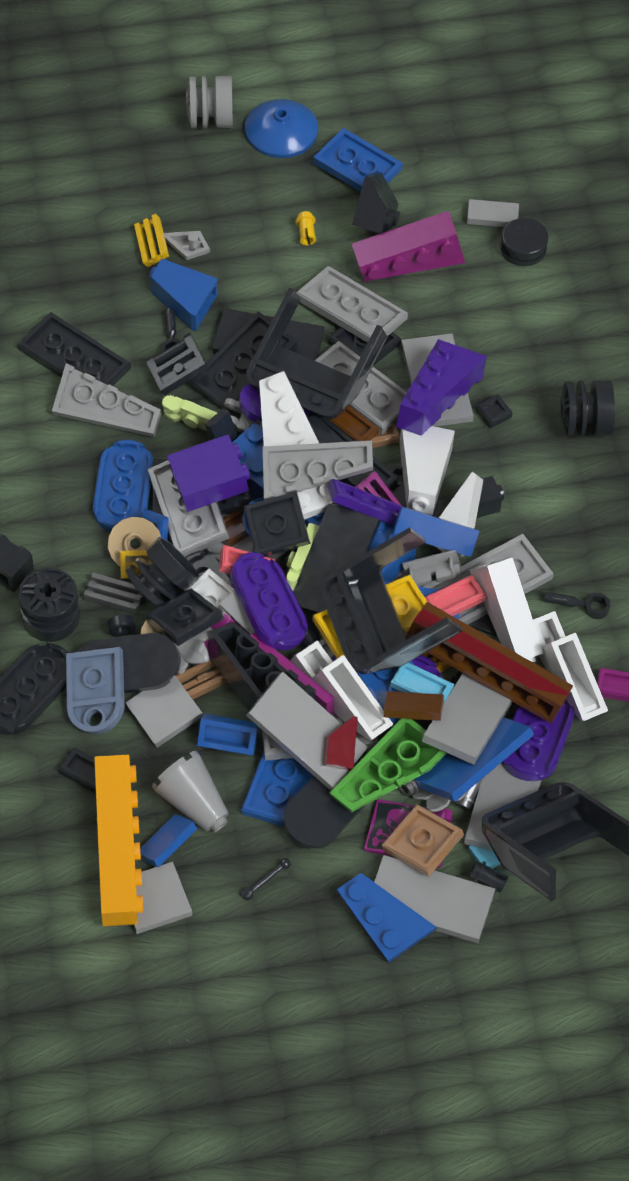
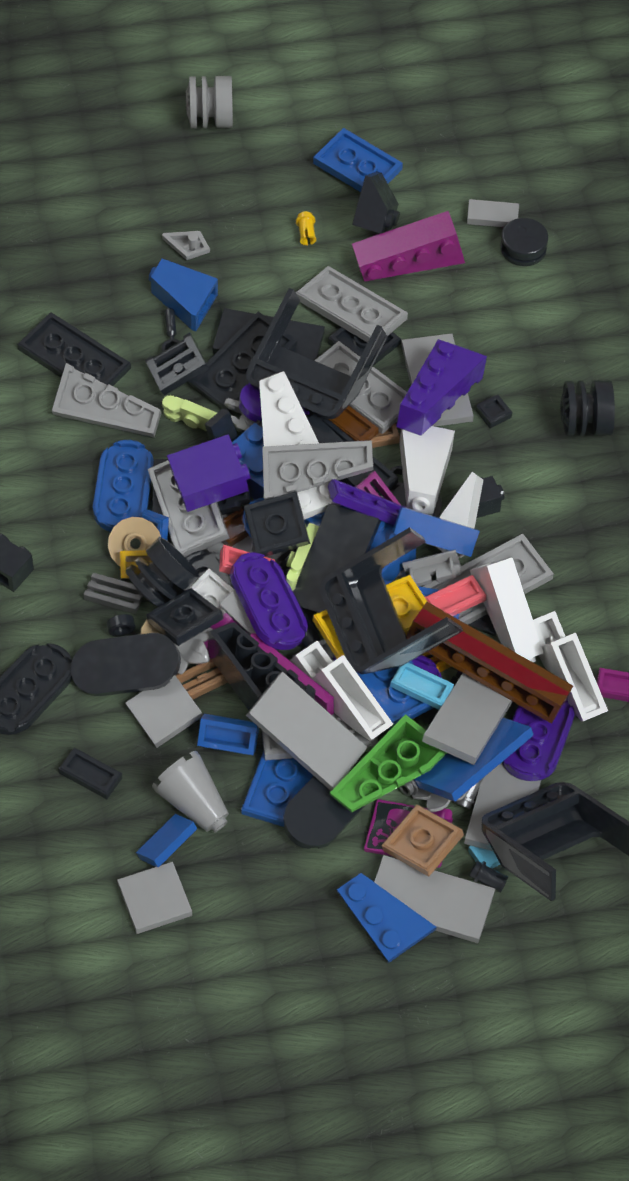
(49, 604): black wheel -> none
(94, 687): sand blue tile -> none
(116, 840): light orange brick -> none
(146, 226): yellow tile -> none
(247, 893): black hinge -> none
(281, 128): blue dish -> none
(340, 746): dark red tile -> none
(413, 706): reddish brown tile -> none
(572, 601): black piece -> none

